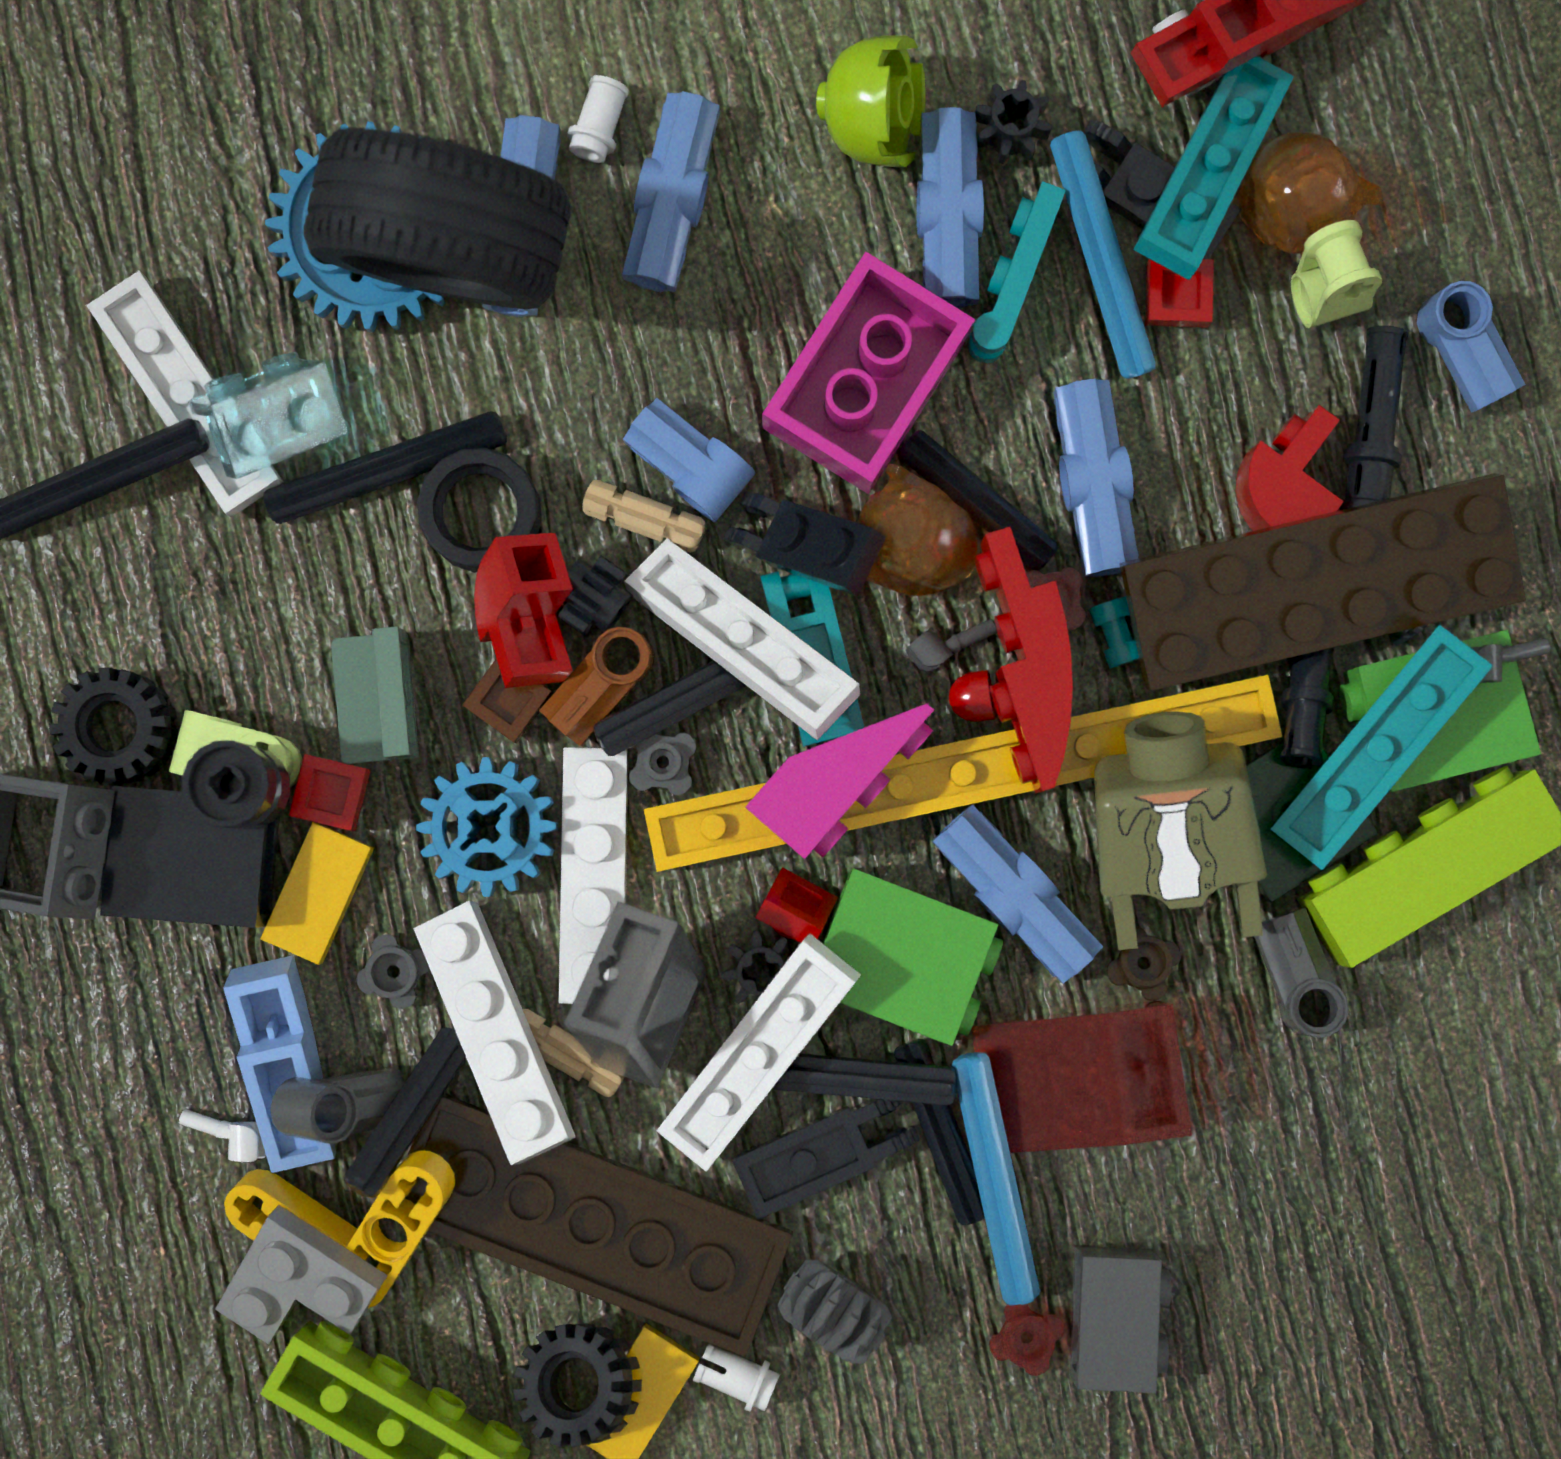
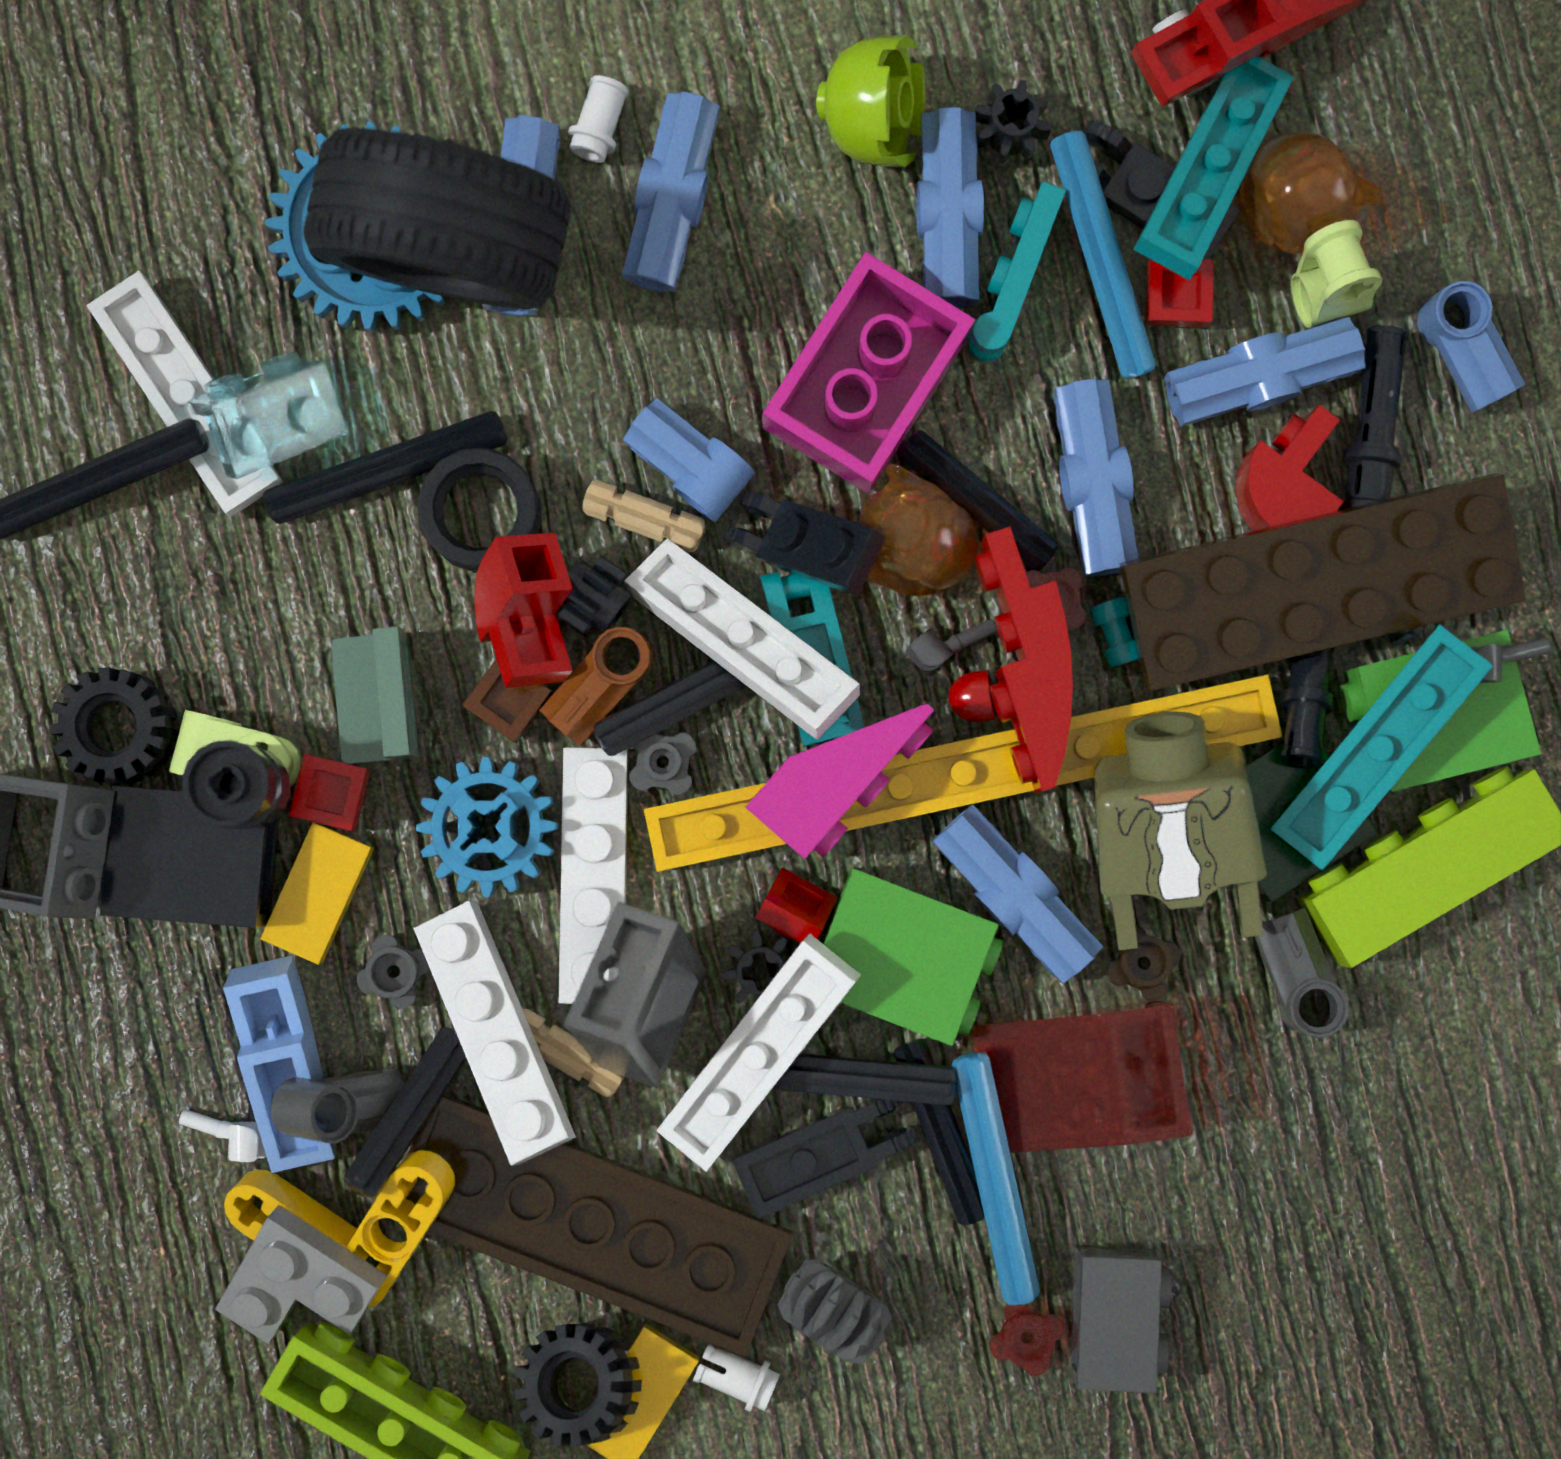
(1265, 371): none -> medium blue piece

